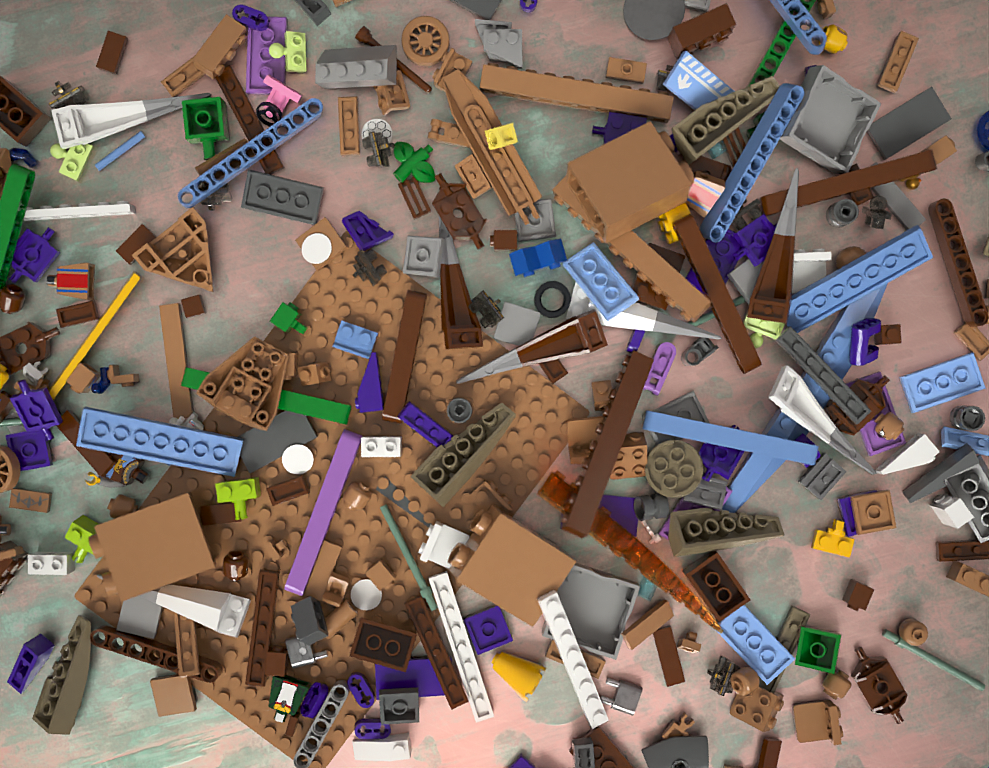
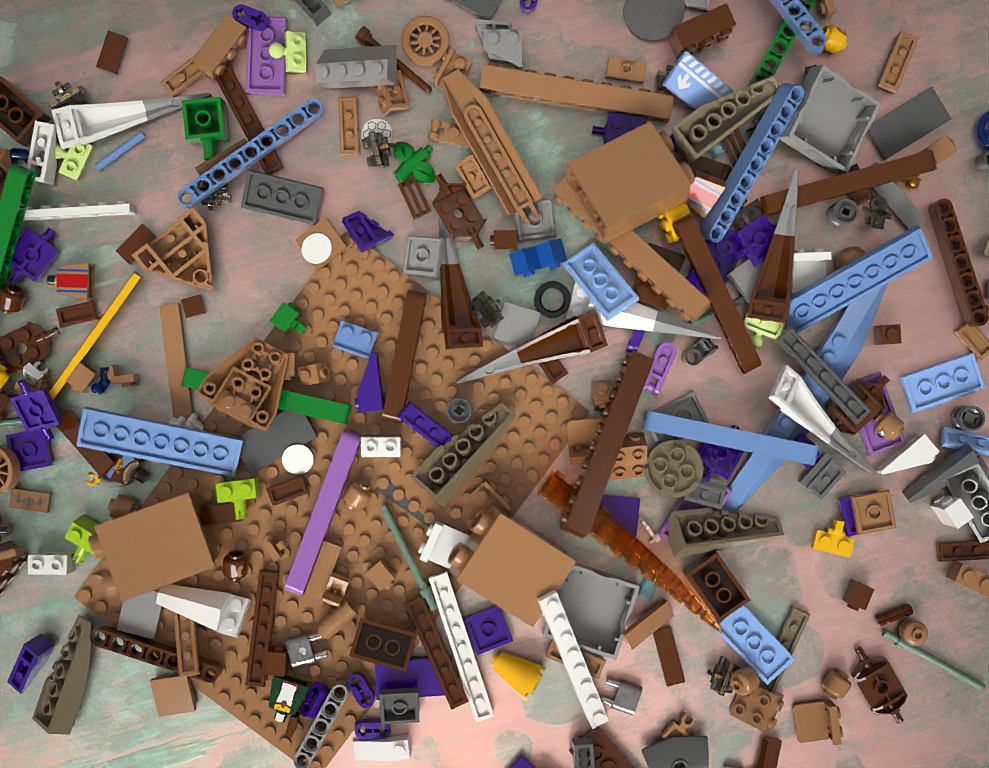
(42, 153): none -> white slope
(276, 100): bright pink piece -> none
(309, 620): dark grey brick -> none
(365, 269): clear smoke hips -> none
(365, 595): white sticker -> none
(501, 136): light yellow brick -> none
(651, 506): dark grey wheel -> none
(689, 644): medium nougat tile -> none
(818, 649): green slope -> none
(860, 351): dark purple connector -> none
(894, 615): none -> reddish brown axle

